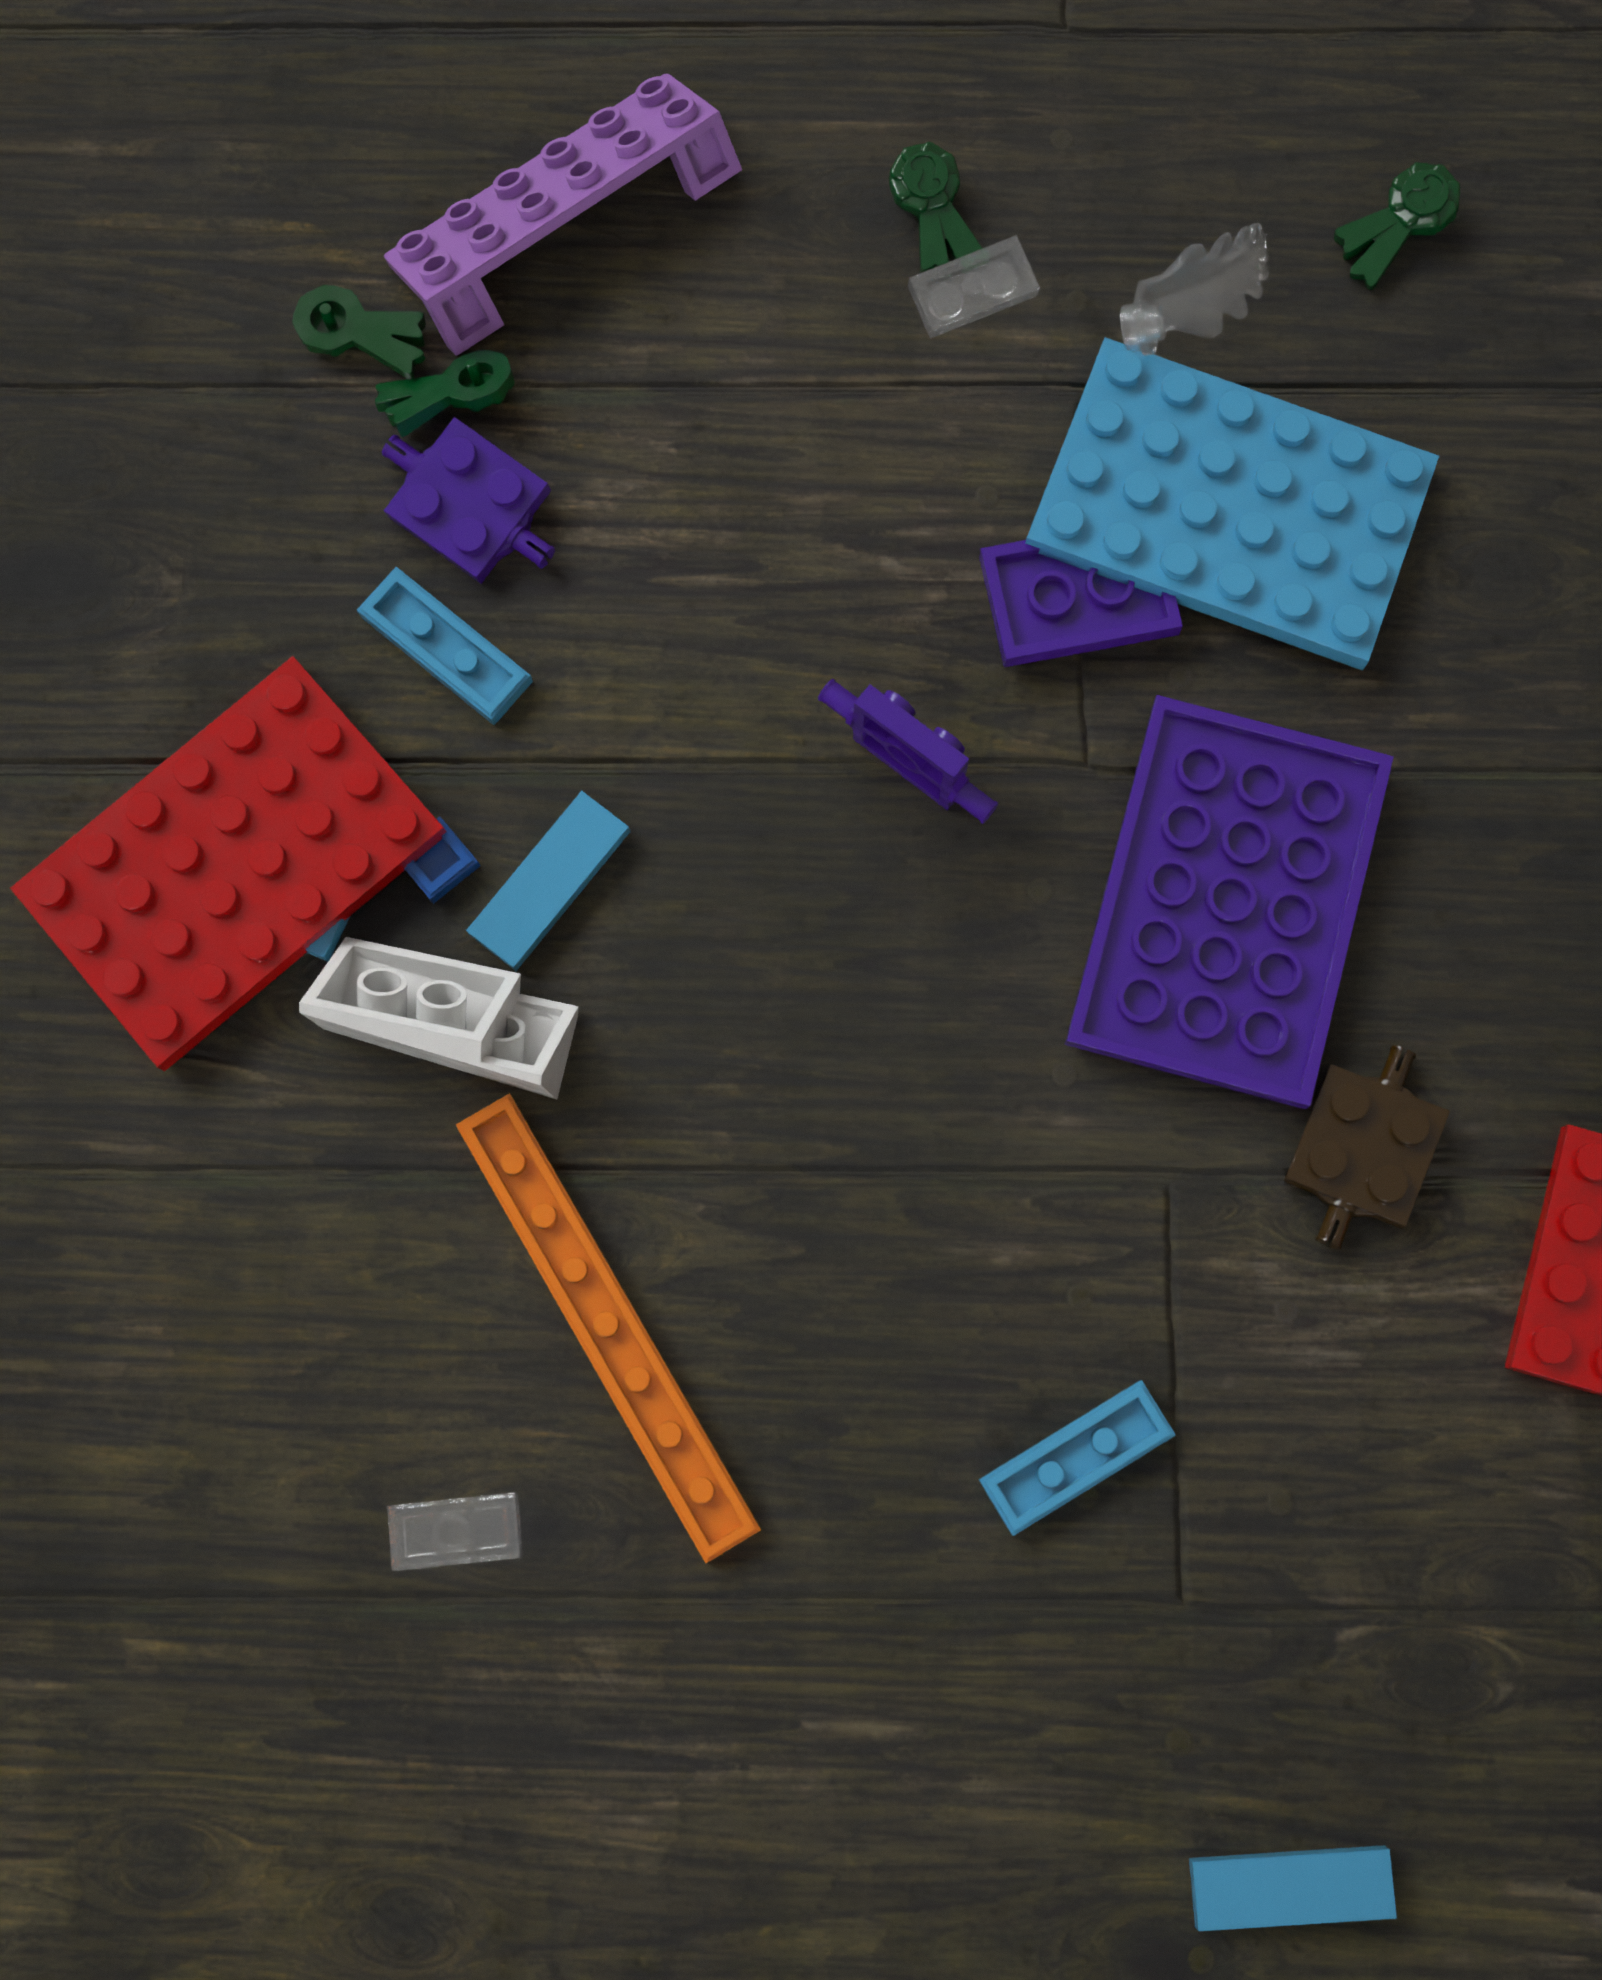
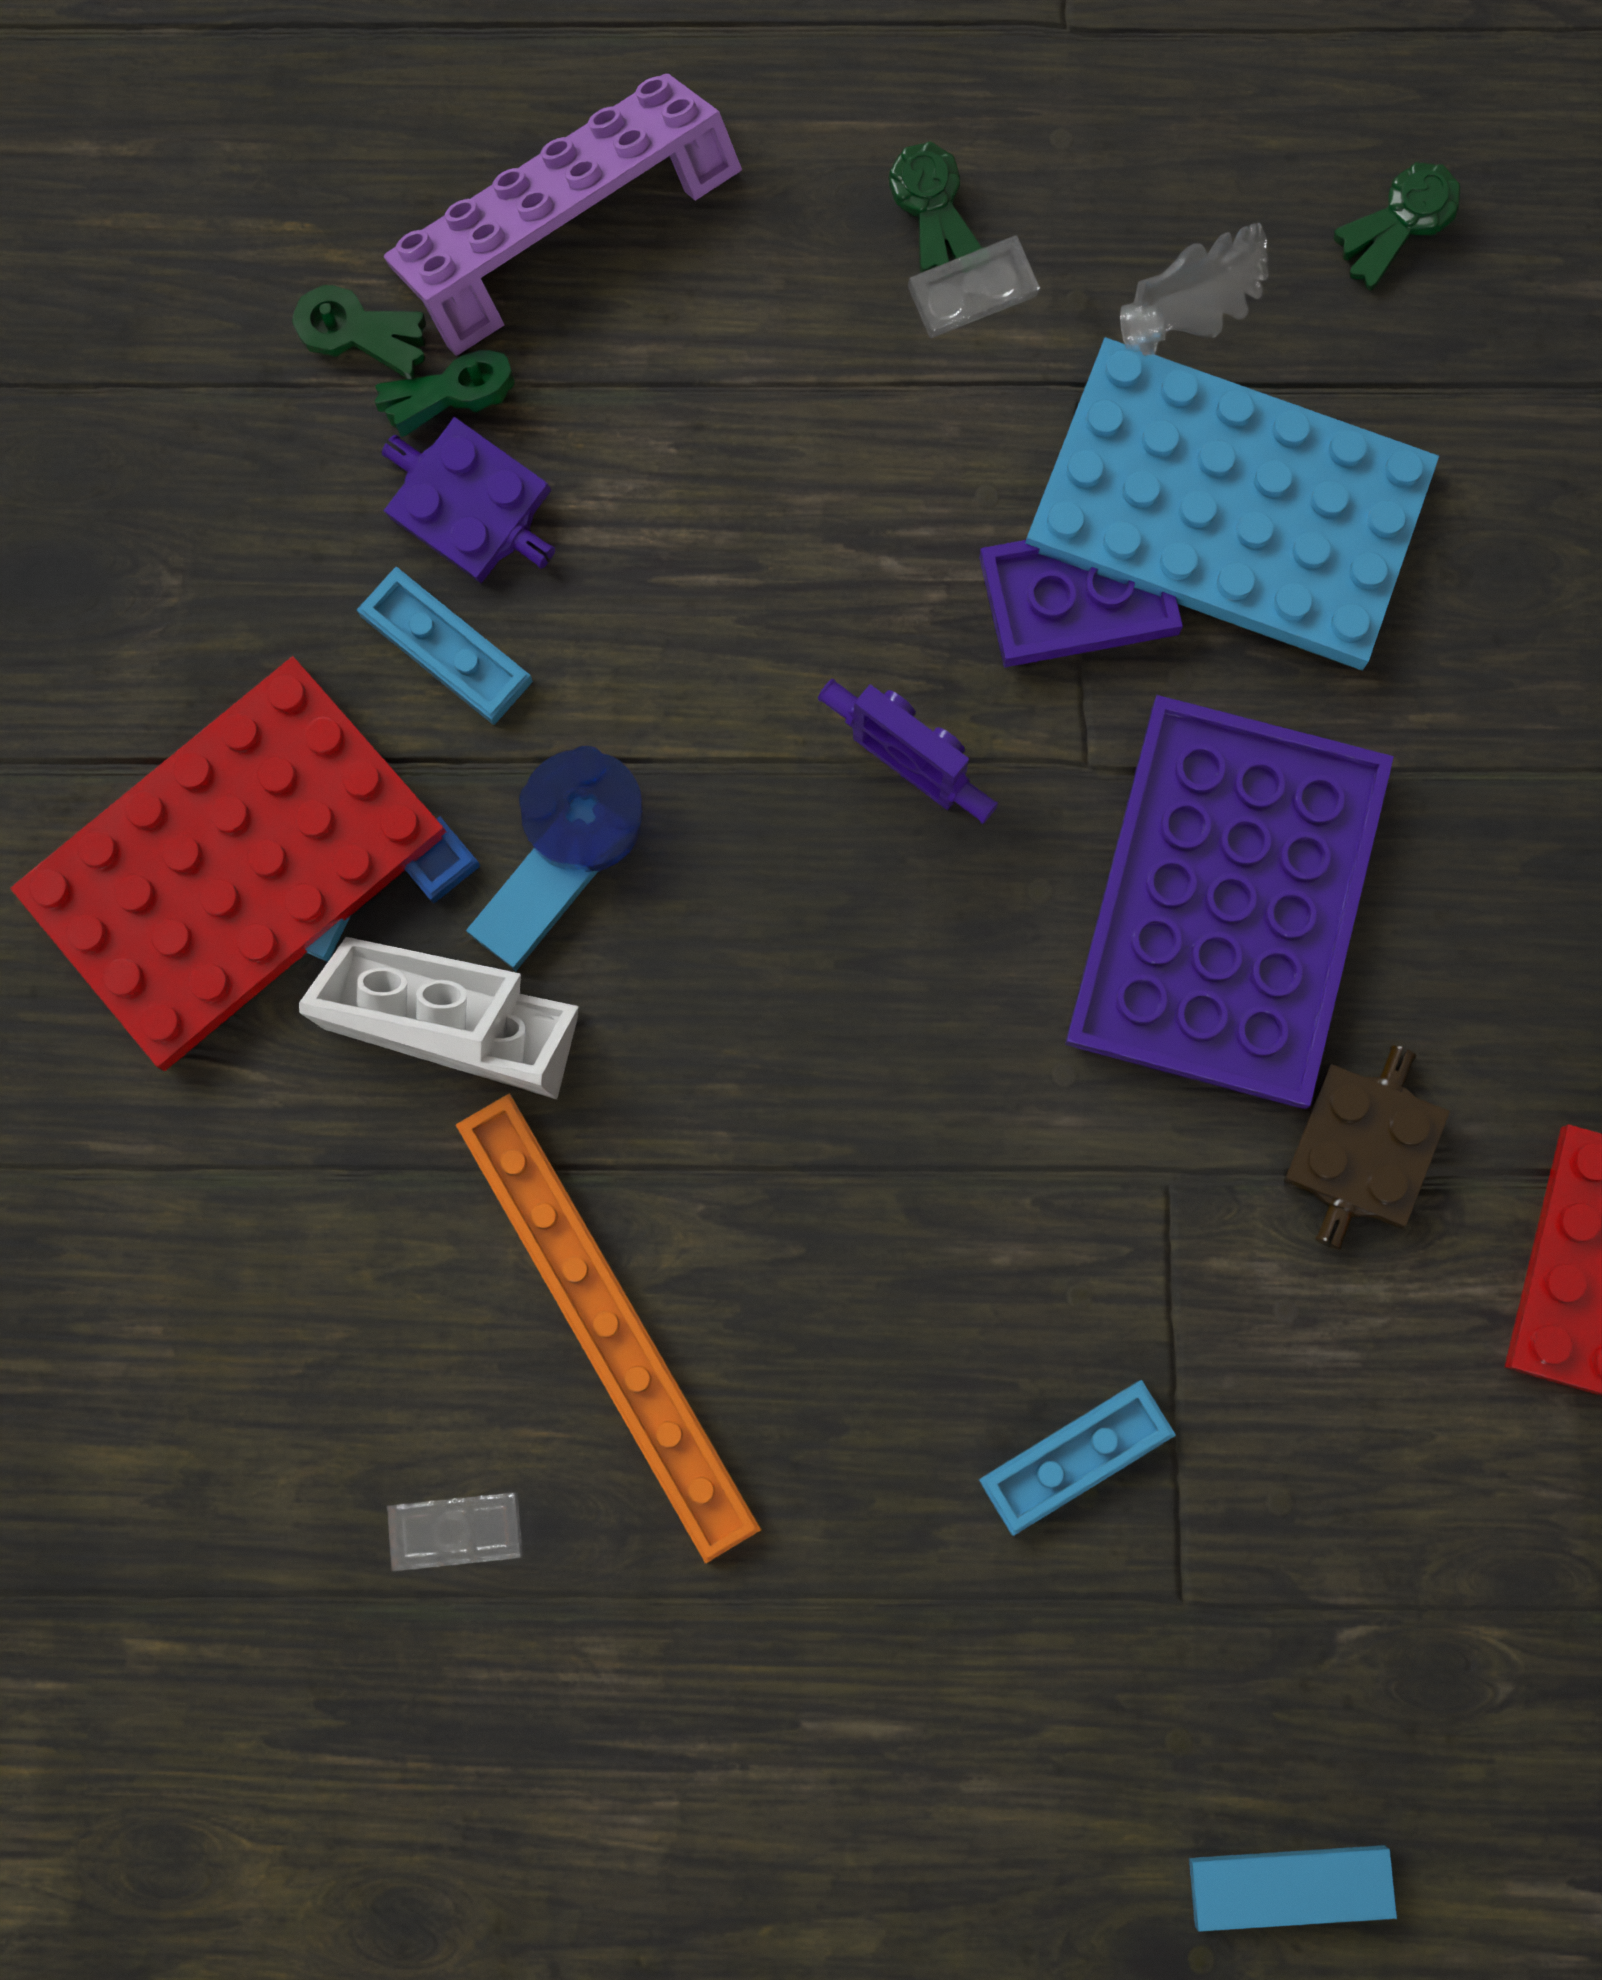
(585, 775): none -> clear blue plate

